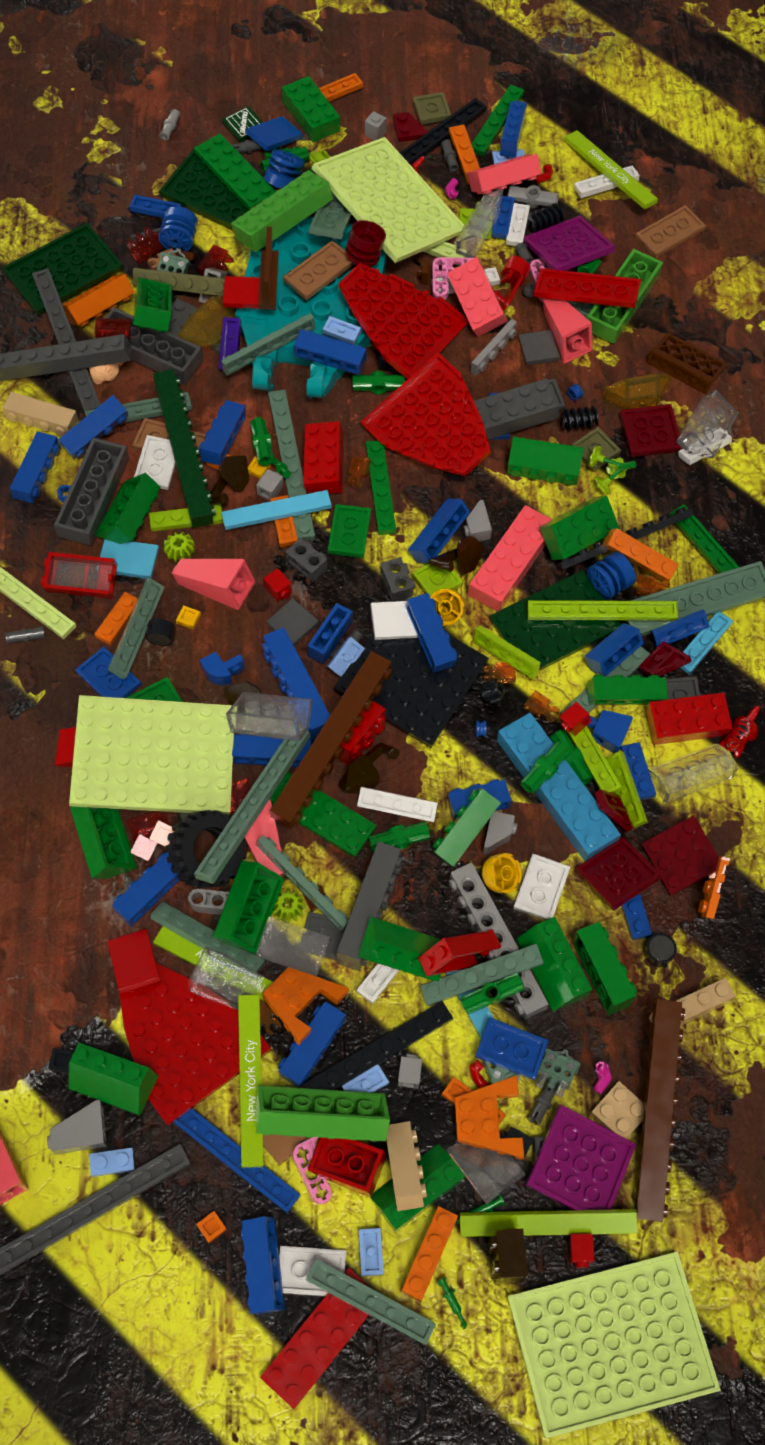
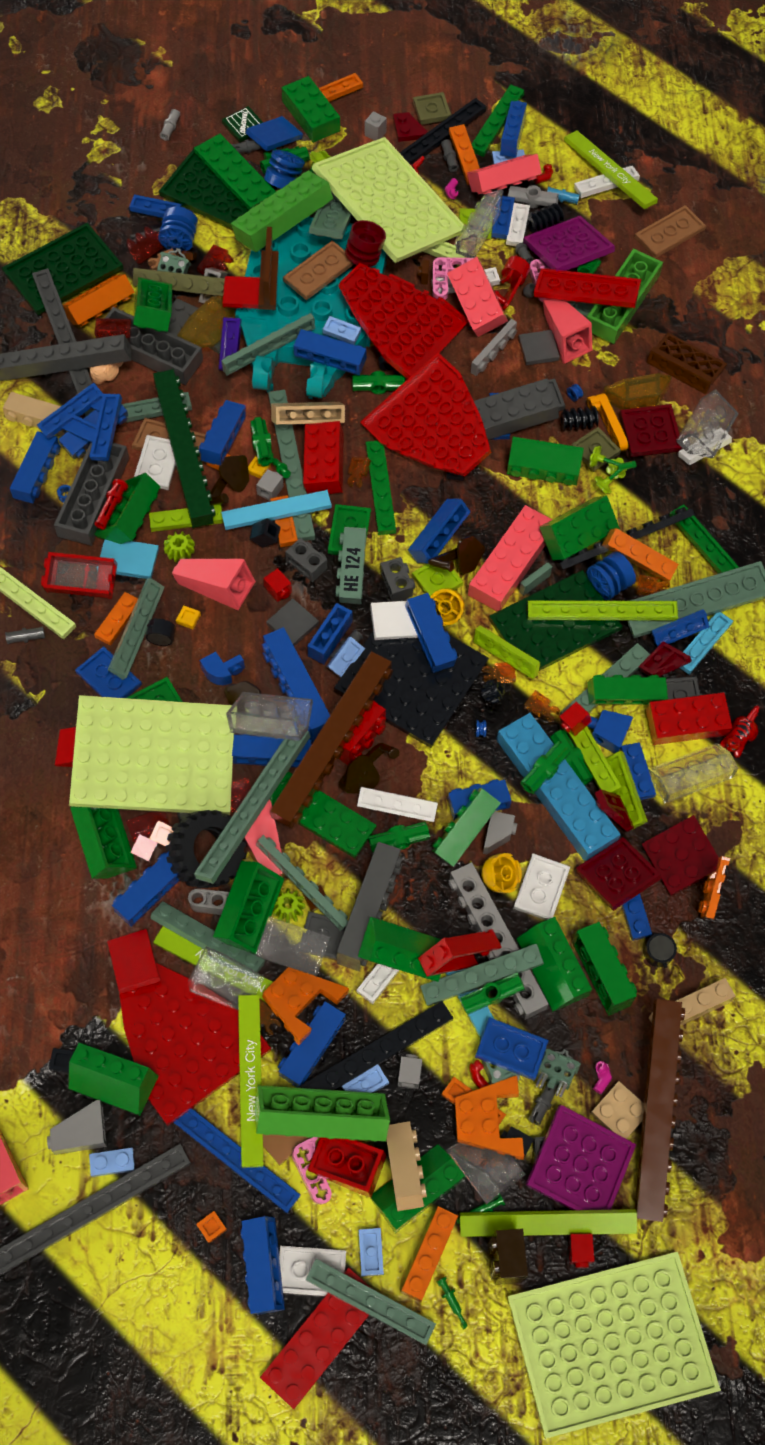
(68, 419): none -> blue plate
(113, 497): none -> red pin
(265, 533): none -> black brick
(307, 412): none -> tan brick
(352, 565): none -> sand green brick
(478, 523): light grey slope -> none
(535, 579): none -> sand green tile
(565, 196): none -> dark azure pin
(609, 418): none -> light orange beam
(614, 649): blue brick -> none

